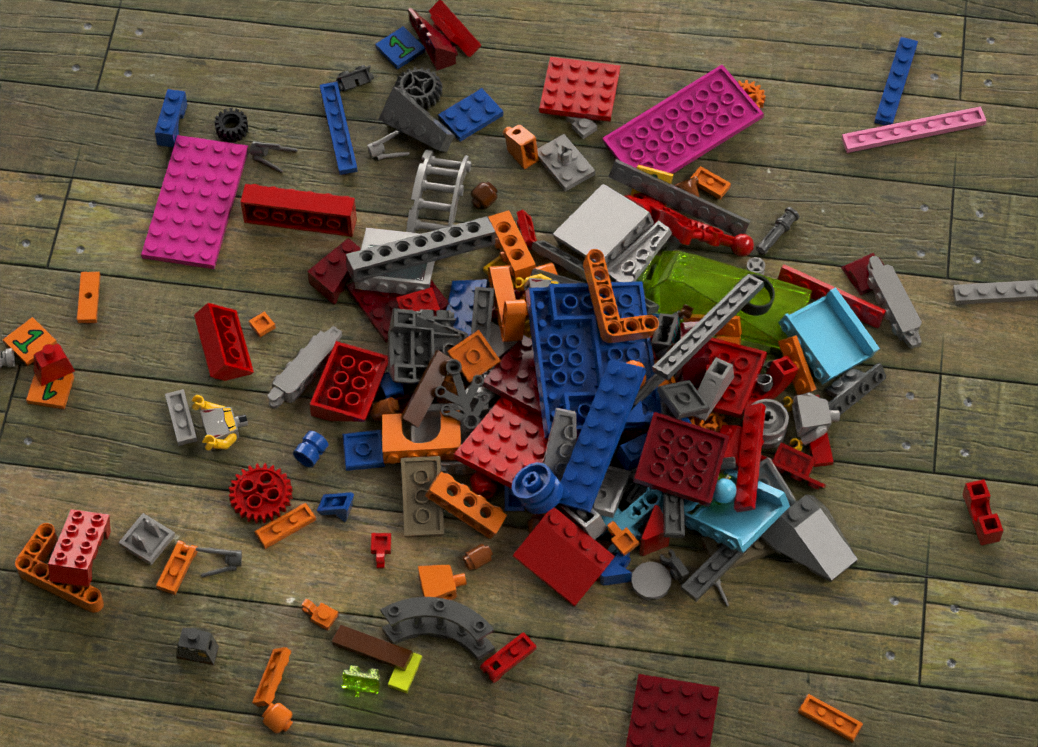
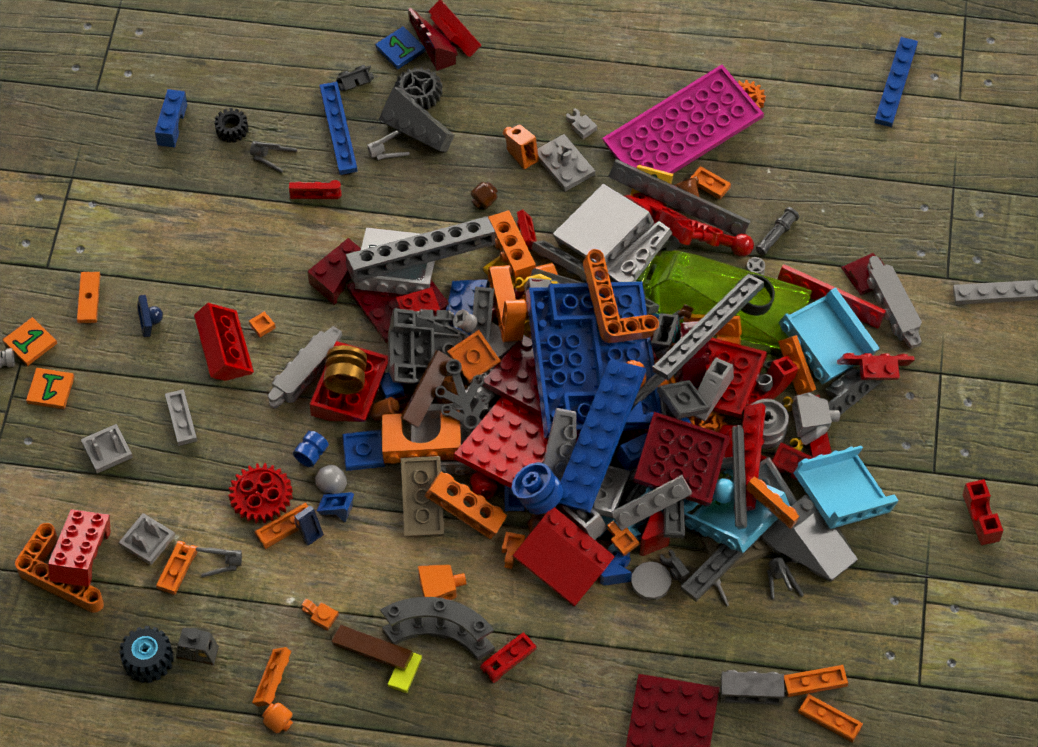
(51, 364): red torso -> none
(106, 448): none -> light grey plate
(146, 654): none -> black wheel
(148, 315): none -> dark blue tile
(195, 202): dark pink plate -> none
(219, 424): torso -> none
(298, 210): red brick -> none
(308, 525): none -> dark blue tile
(315, 190): none -> red plate
(331, 479): none -> light grey hair
(345, 370): none -> pearl gold wheel
(360, 681): clear neon green hips -> none
(380, 546): red plate -> none
(422, 184): light grey fence -> none
(465, 321): none -> light grey wheel
(470, 114): blue plate -> none
(477, 557): dark orange brick -> none
(510, 545): none -> orange plate
(580, 89): plate -> none
(651, 502): none -> light grey plate
(739, 477): none -> dark grey axle
(752, 687): none -> flat silver brick
(772, 502): none -> orange plate
(780, 570): none -> dark grey plant
(815, 681): none -> orange plate
(843, 488): none -> medium azure panel
(877, 367): none -> red bracket
(913, 129): bright pink plate -> none

